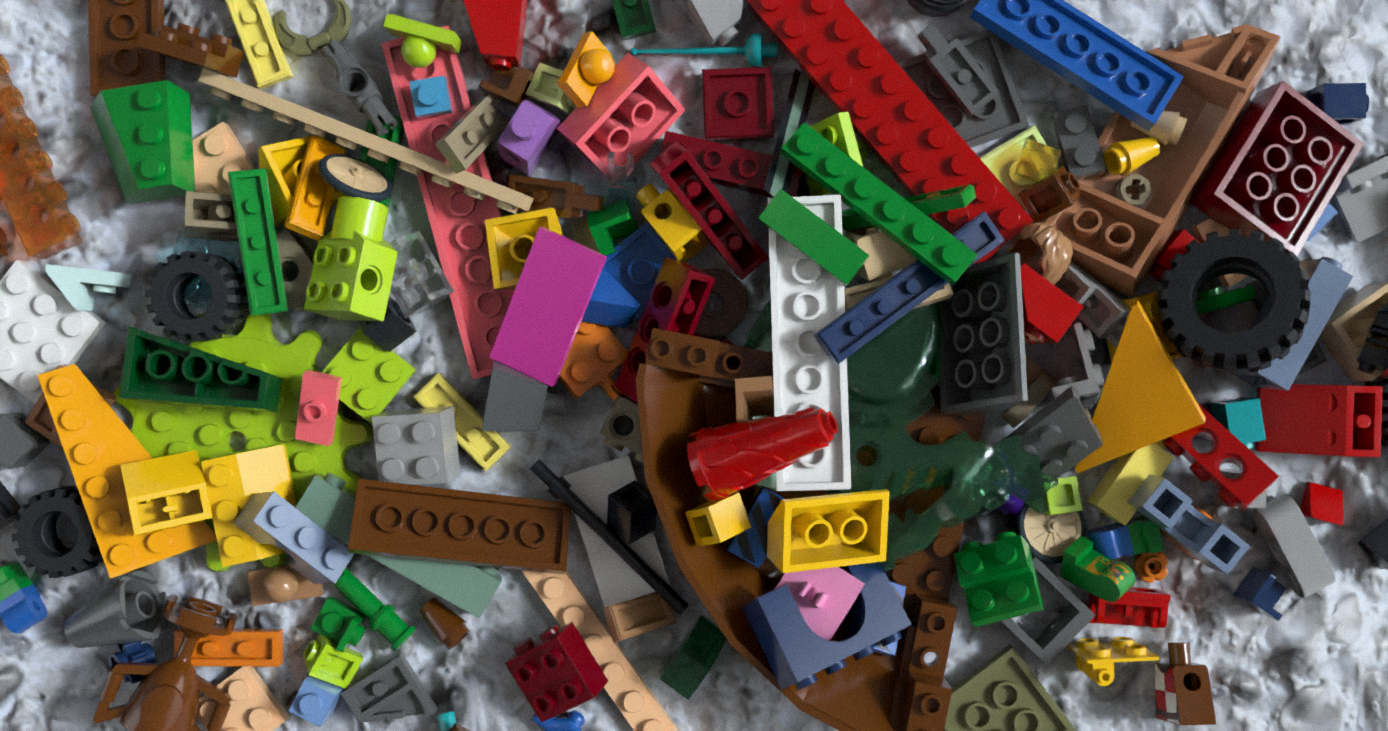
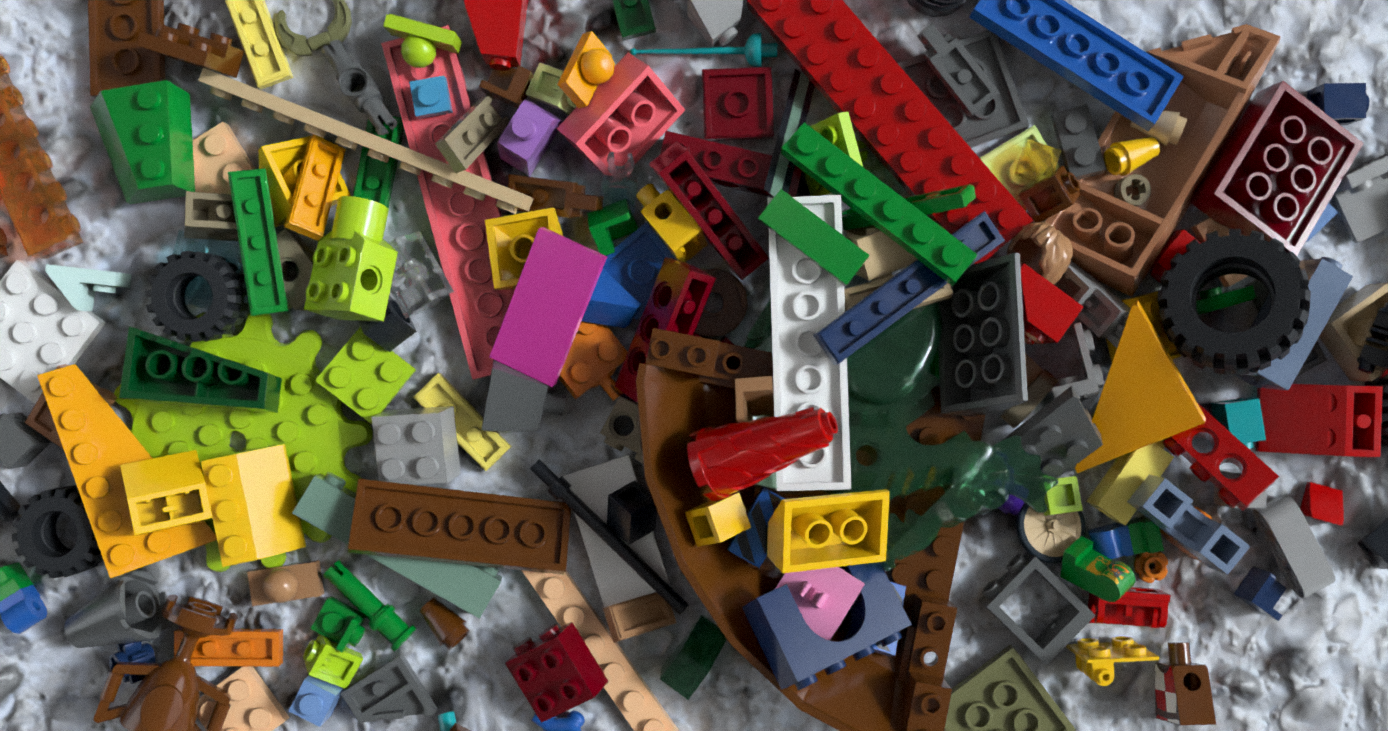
(278, 523): sand blue arch -> none
(318, 407): coral plate -> none
(355, 177): wheel -> none
(998, 579): green plate -> none

